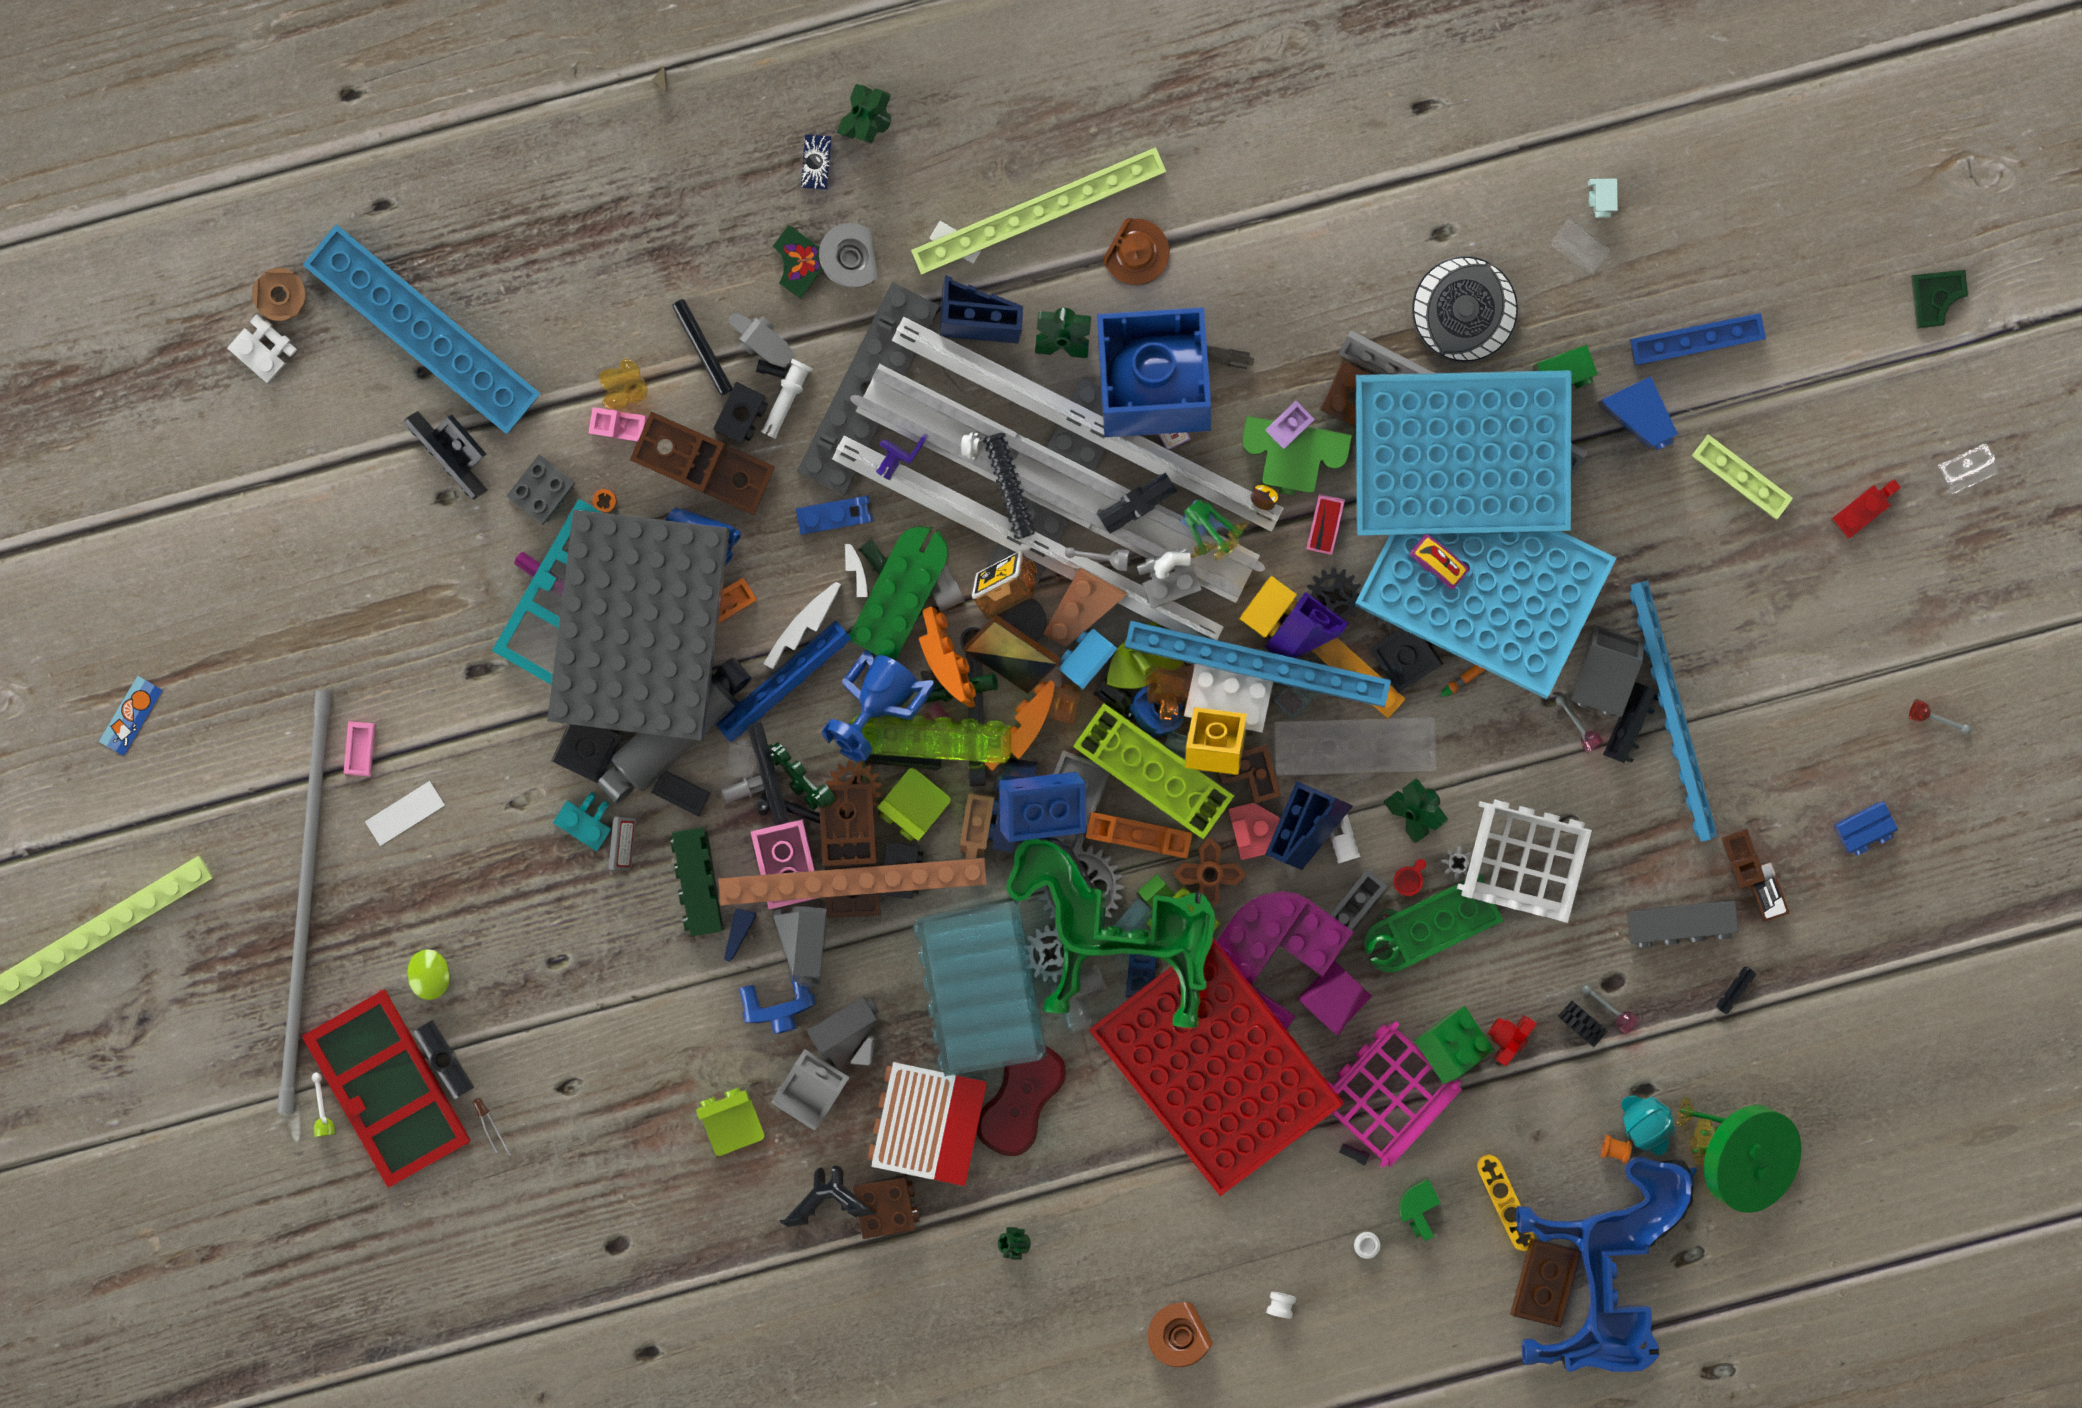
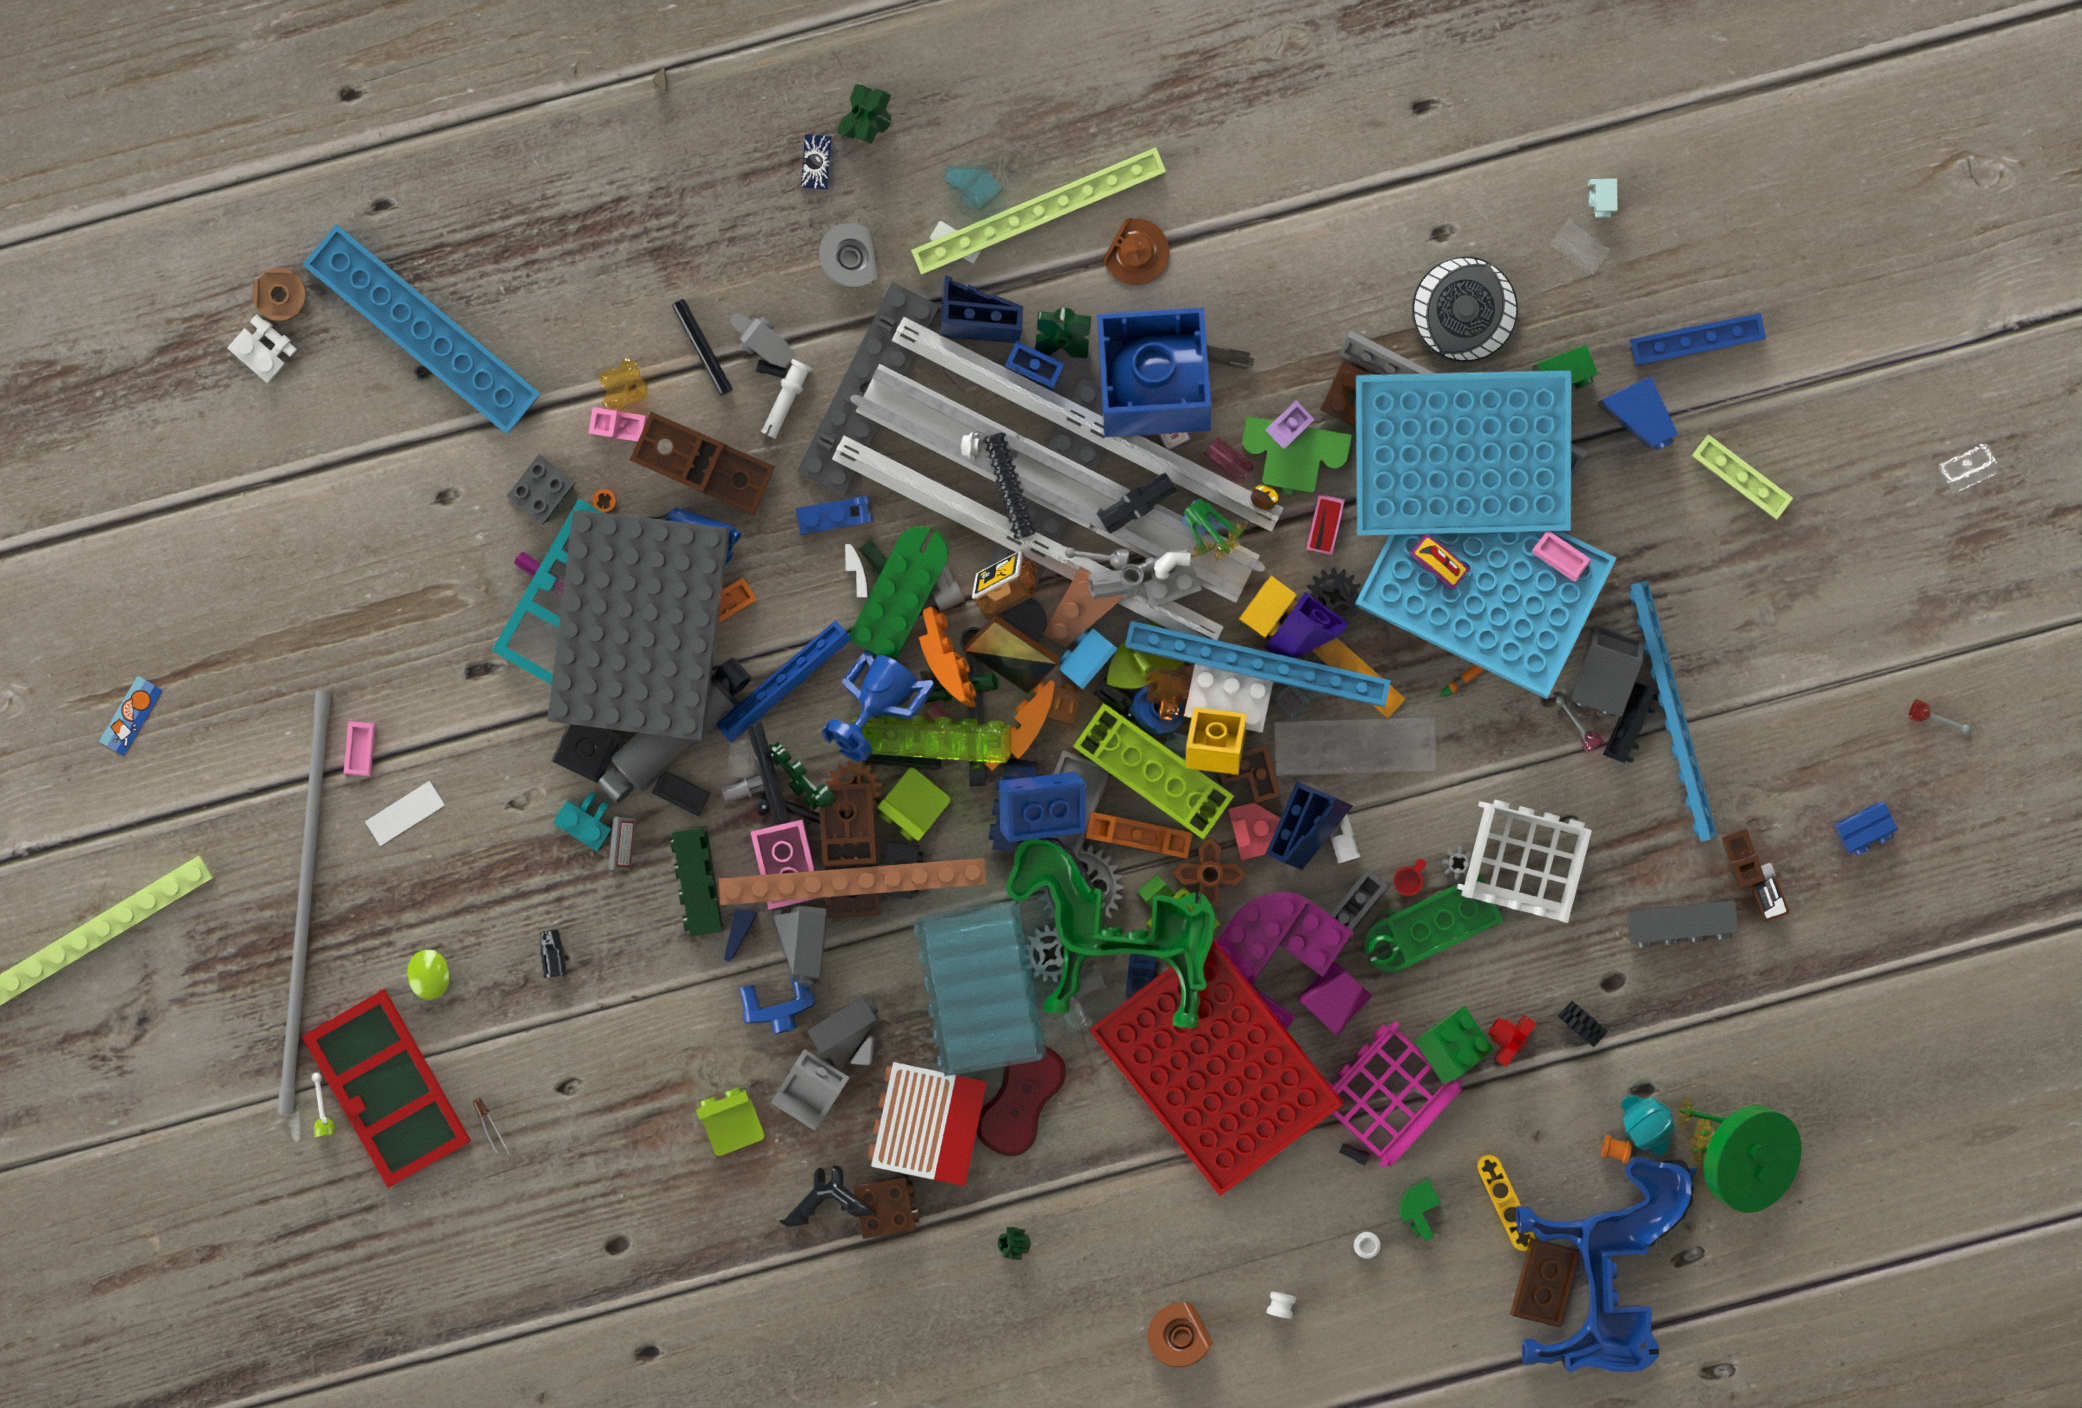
(433, 1044): black piece -> none
(452, 448): black bracket -> none
(552, 954): none -> black hinge
(740, 397): black brick -> none
(799, 260): dark green tile -> none
(809, 617): white slope -> none
(896, 455): dark purple bracket -> none
(975, 183): none -> clear light blue slope
(976, 825): medium nougat hinge -> none
(1034, 365): none -> blue brick
(1114, 582): none -> light grey piece
(1135, 916): clear light blue piece -> none
(1224, 454): none -> clear pink hinge
(1405, 658): black hinge -> none
(1419, 808): dark green plant -> none
(1561, 556): none -> bright pink tile
(1624, 1020): hinge -> none
(1736, 990): black axle -> none
(1864, 508): red plate -> none
(1935, 294): dark green tile -> none

